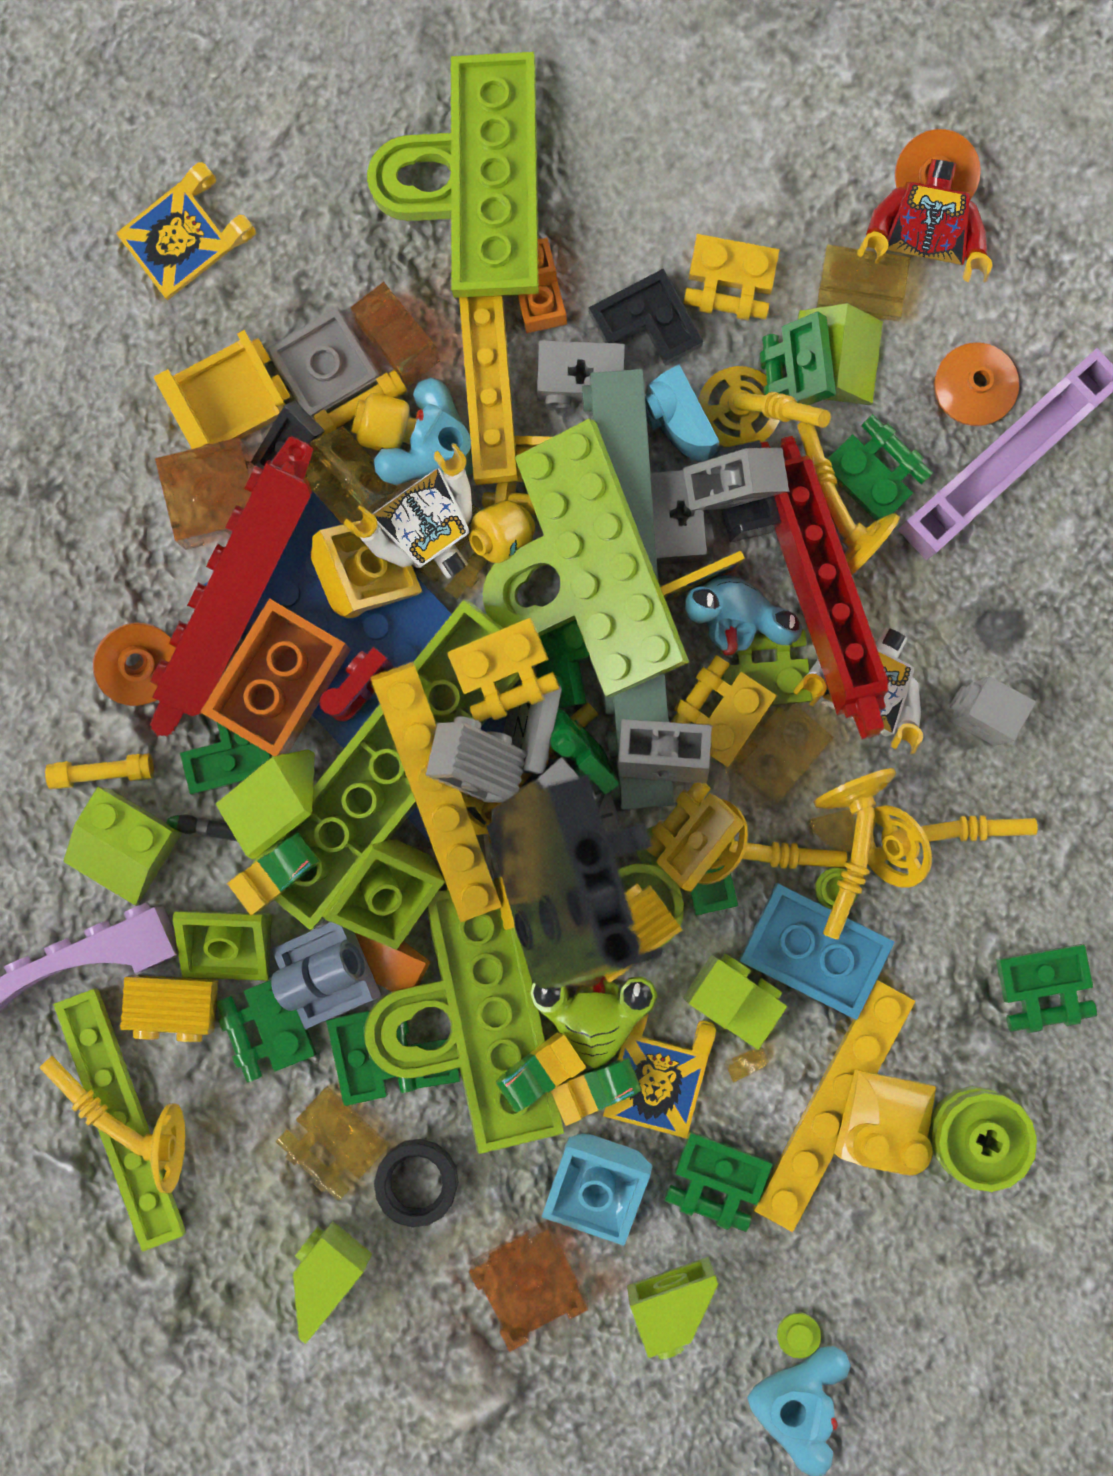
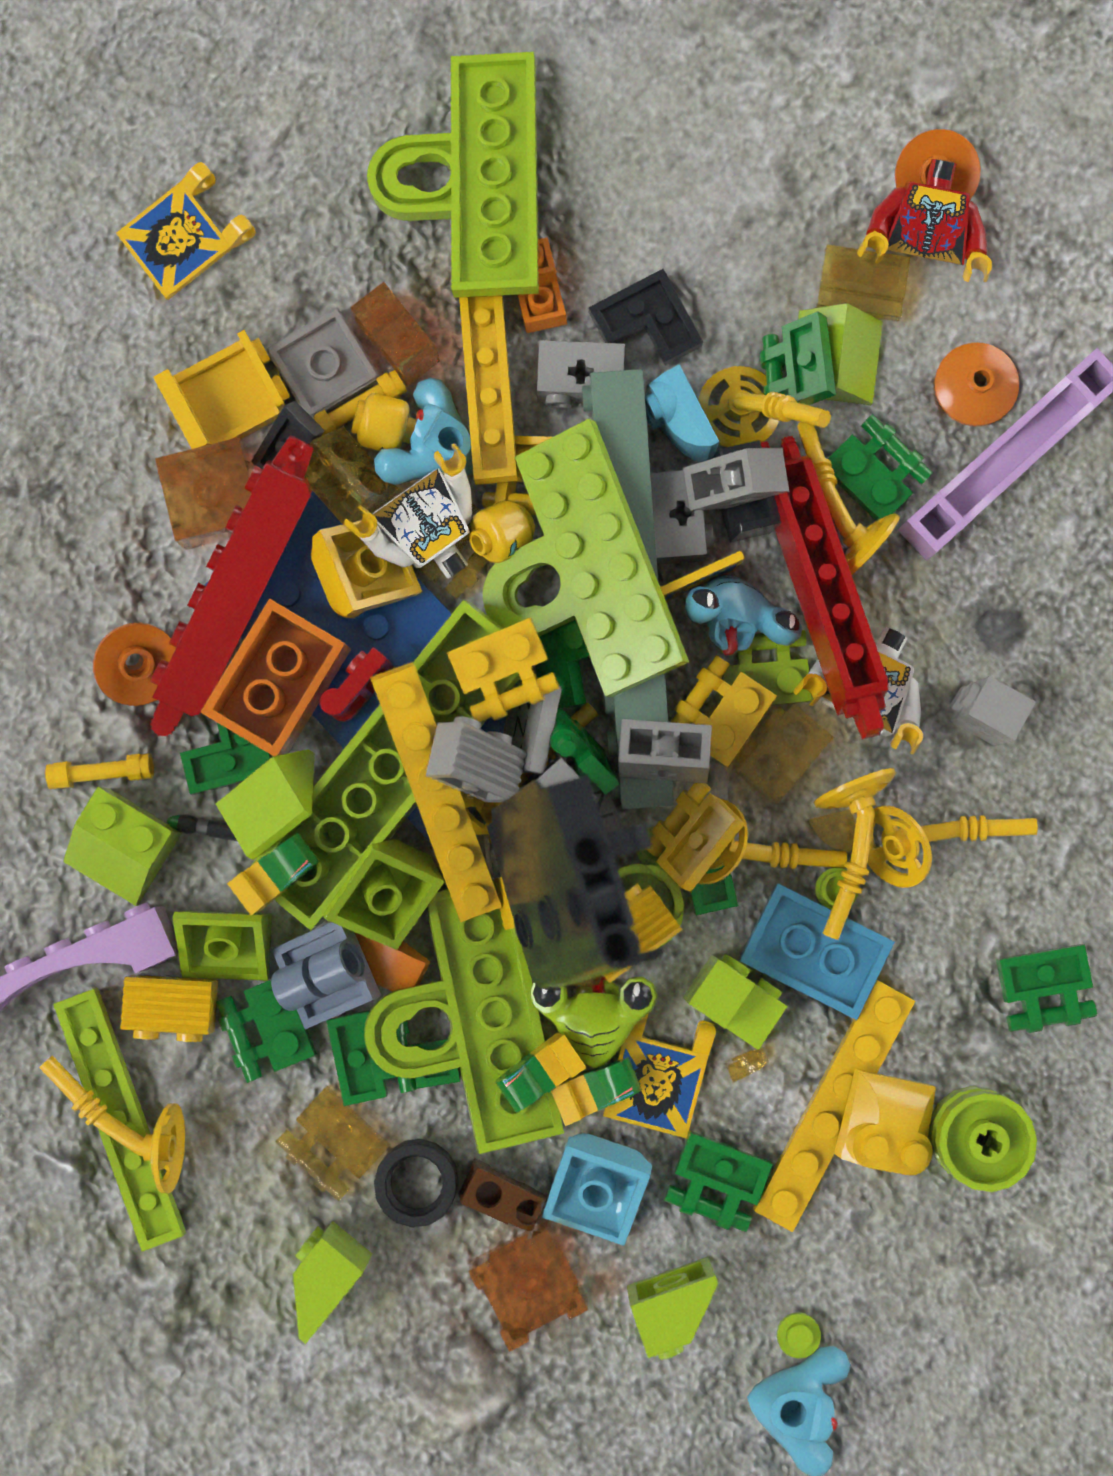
(501, 1196): none -> reddish brown leg
(734, 266): yellow plate -> none

